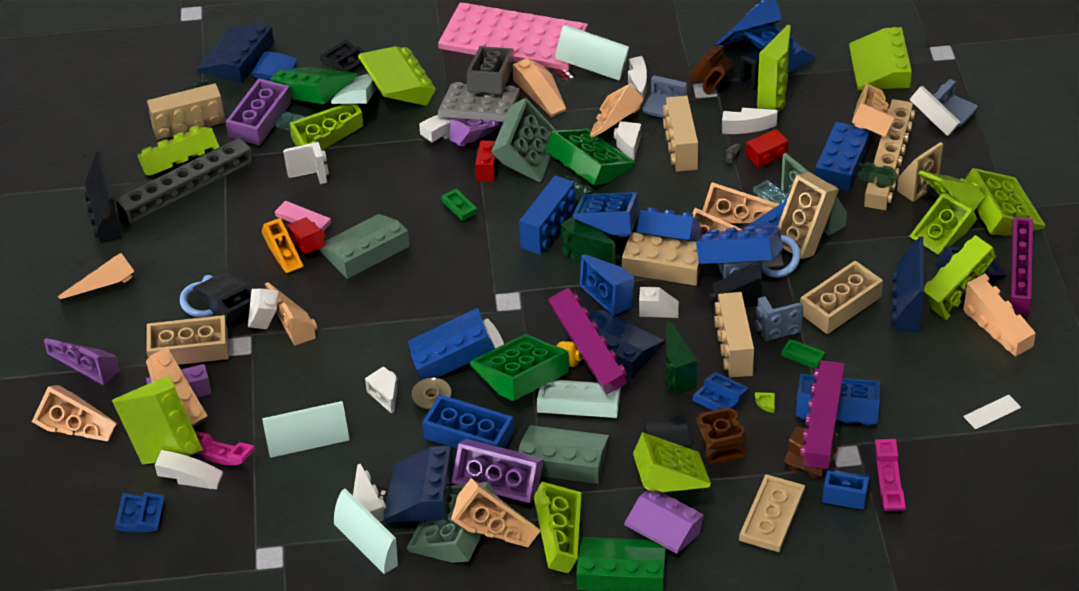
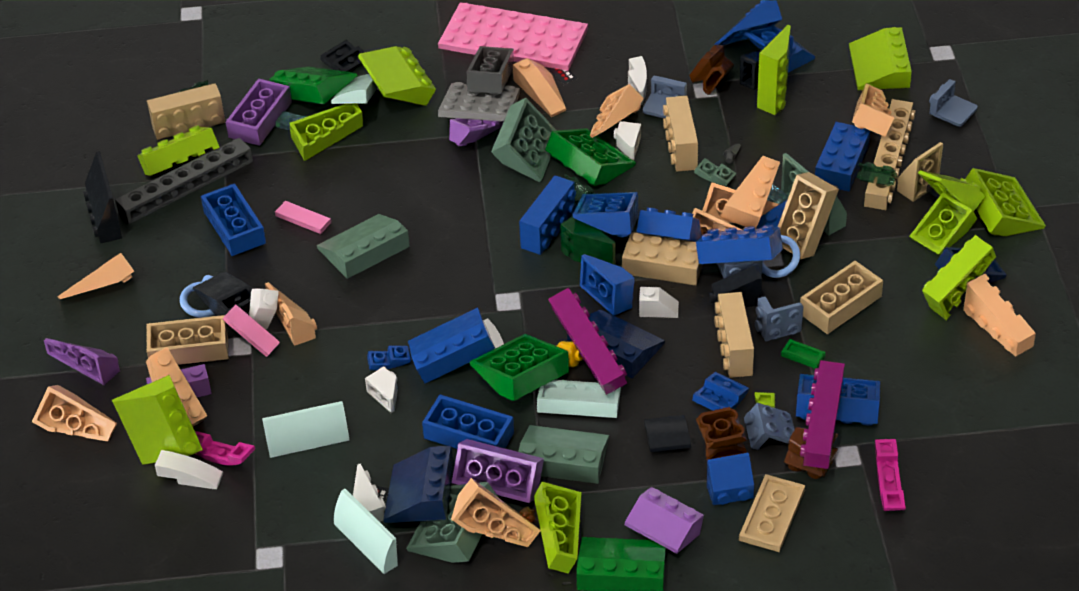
(139, 512): blue slope -> none
(233, 219): none -> blue brick
(238, 52): dark blue slope -> none
(251, 330): none -> bright pink tile
(271, 63): blue slope -> none
(281, 245): light orange slope -> none
(306, 160): white bracket -> none
(306, 235): red brick -> none
(394, 357): none -> blue slope
(427, 391): dark tan dish -> none
(435, 128): white slope -> none
(459, 204): green plate -> none
(486, 162): red brick -> none
(528, 513): none -> clear orange plate
(592, 52): light aqua slope -> none
(668, 465): lime slope -> none
(680, 363): dark green slope -> none
(720, 175): none -> sand green slope
(730, 479): none -> blue slope
(748, 120): white slope -> none
(751, 196): none -> light nougat wedge
(767, 148): red brick -> none
(767, 422): none -> sand blue bracket
(846, 489): blue slope -> none
(909, 289): dark blue slope -> none
(935, 110): white tile -> none
(992, 411): white sticker -> none
(1021, 265): magenta brick -> none

